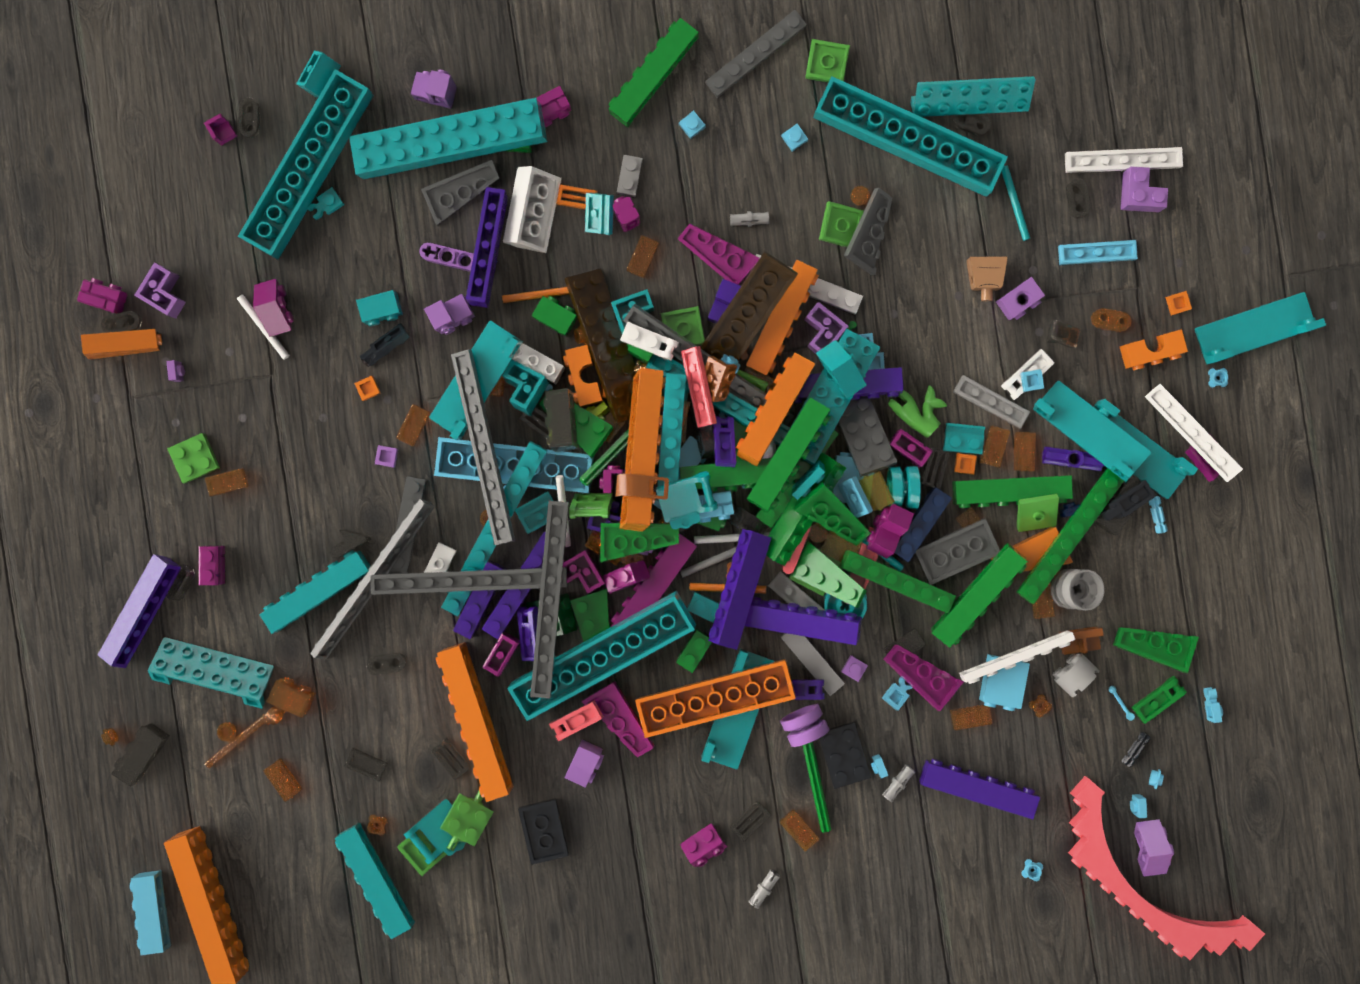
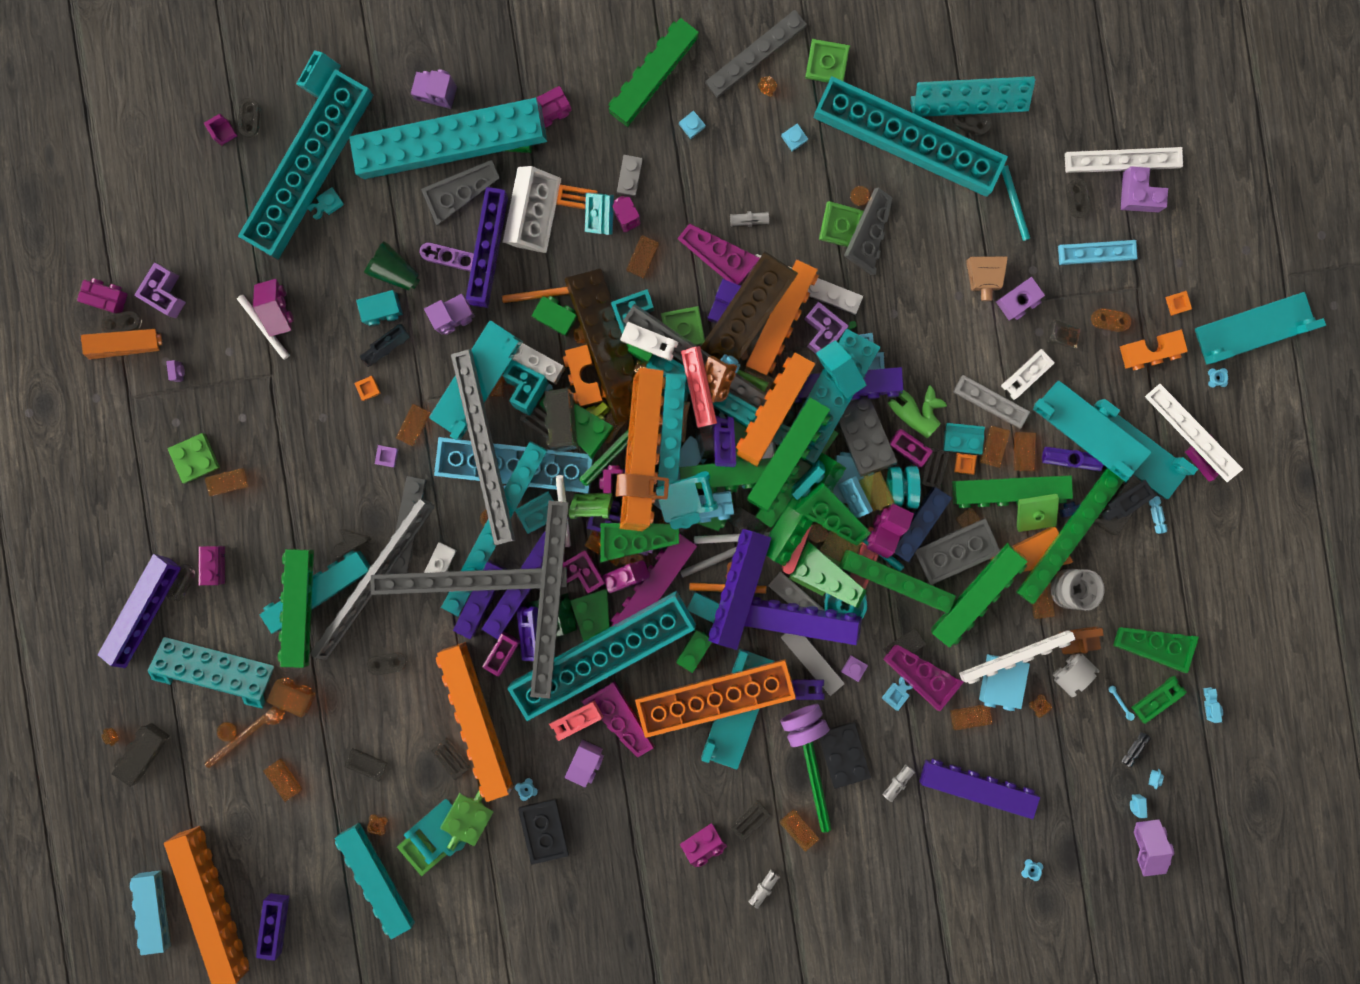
(272, 926): none -> dark purple brick
(296, 608): none -> green brick
(391, 268): none -> dark green cone
(524, 795): none -> medium azure plate
(767, 86): none -> clear orange plate
(878, 766): medium azure plate -> none
(1032, 380): medium azure plate -> none
(1183, 933): coral arch -> none

